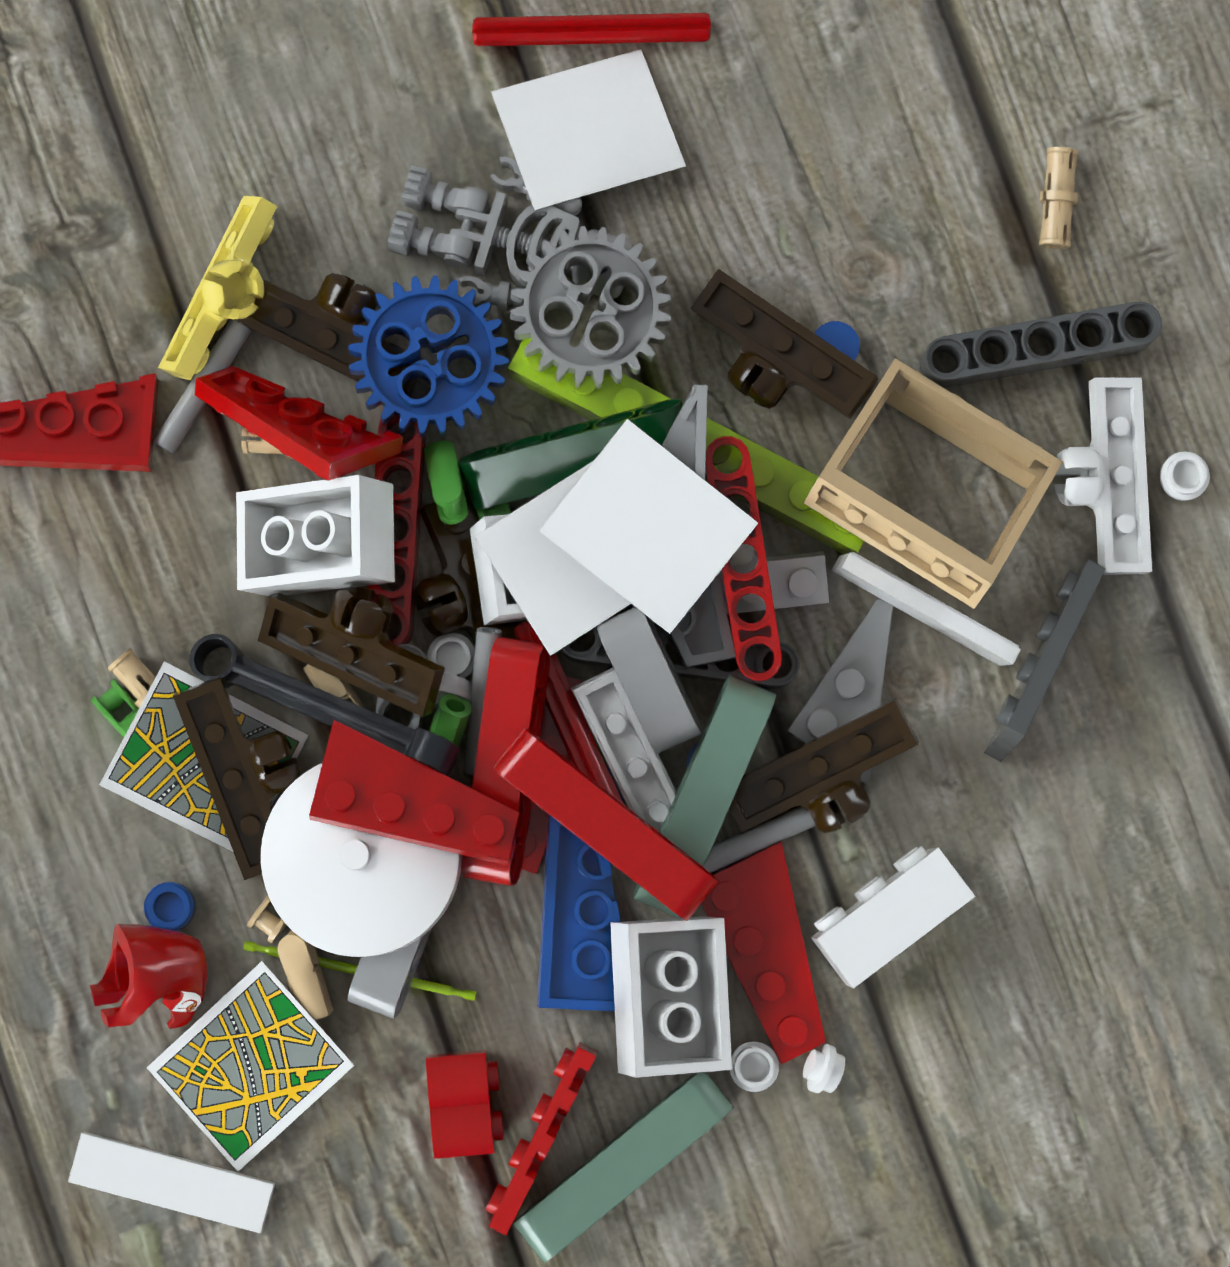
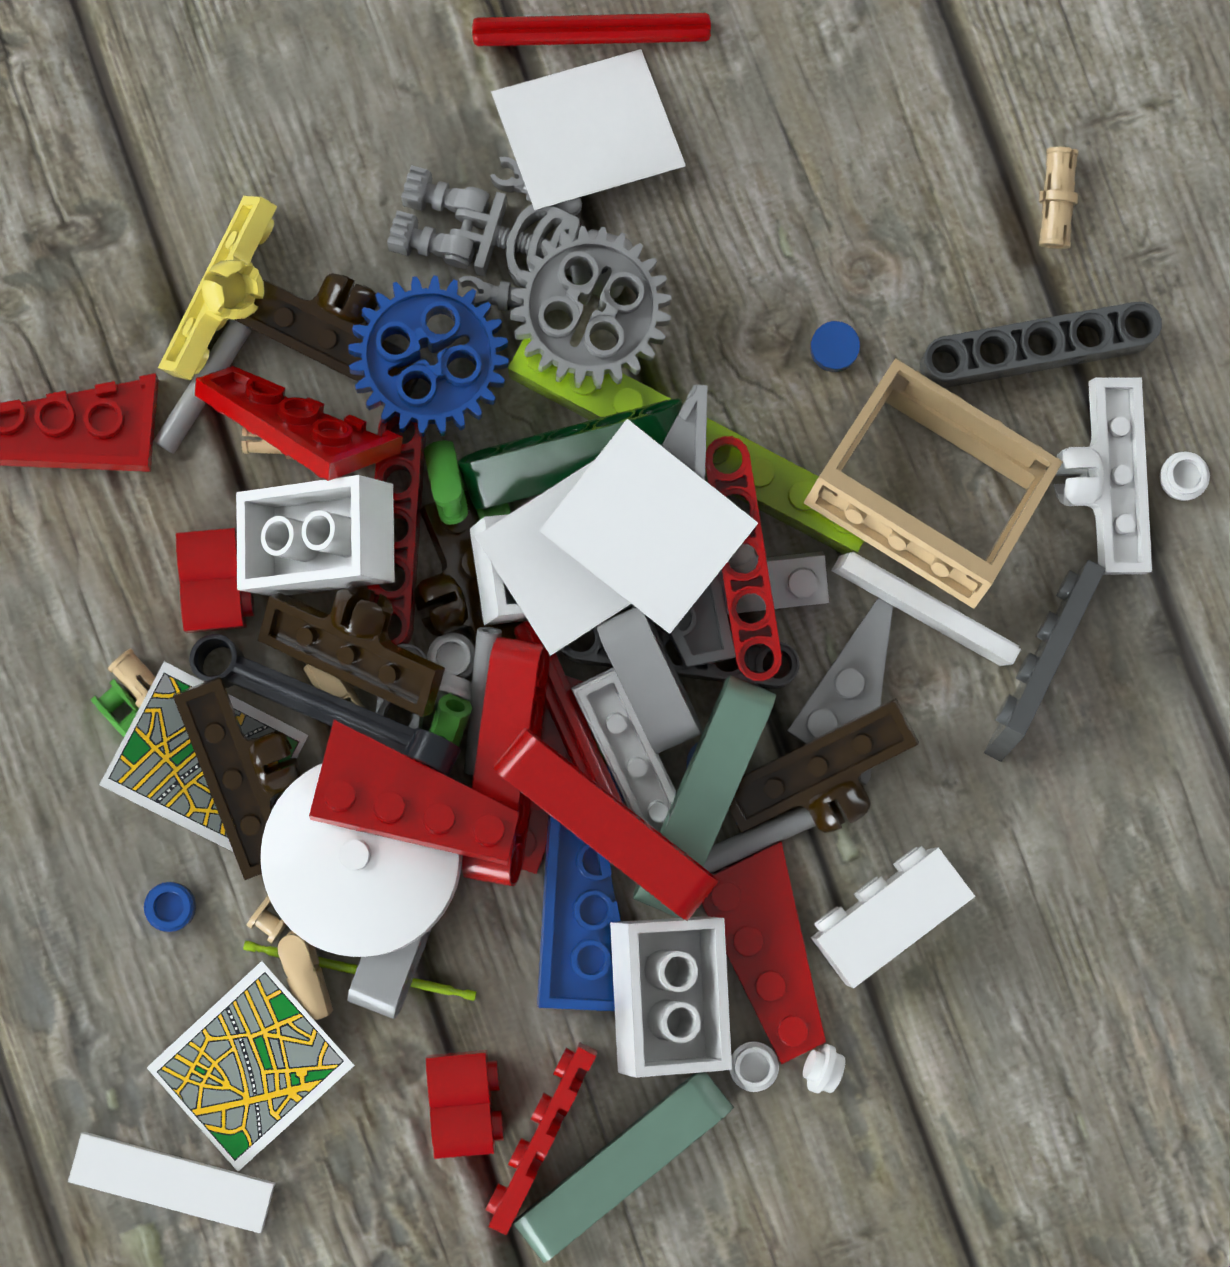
(153, 966): red piece -> none
(210, 581): none -> red brick
(779, 350): dark brown plate -> none

